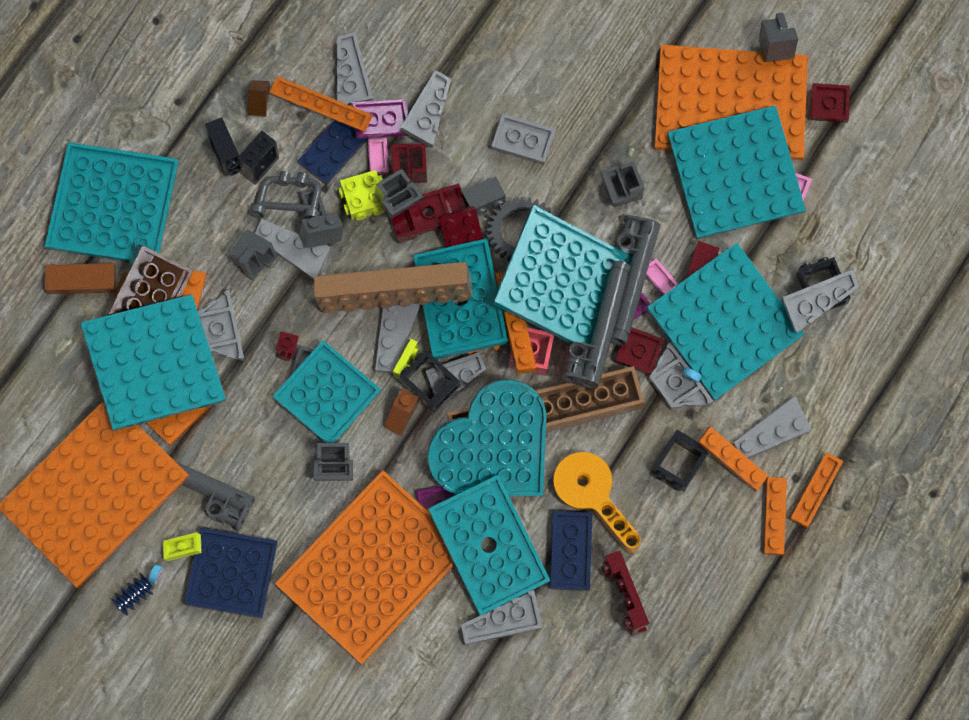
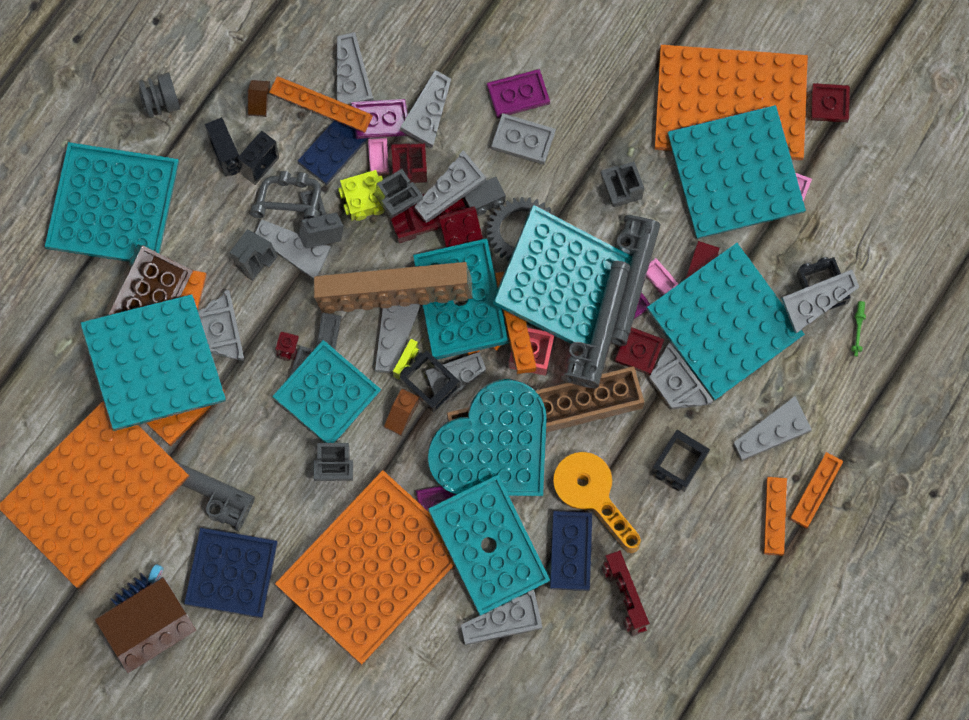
(80, 278): dark orange piece -> none
(145, 624): none -> reddish brown slope
(159, 95): none -> dark grey wheel
(182, 546): neon yellow plate -> none
(329, 329): none -> dark grey plate
(455, 183): none -> light grey wing
(518, 93): none -> magenta tile
(691, 375): medium azure tile -> none
(732, 458): orange plate -> none
(777, 40): dark grey plate -> none
(859, 316): none -> bright green piece

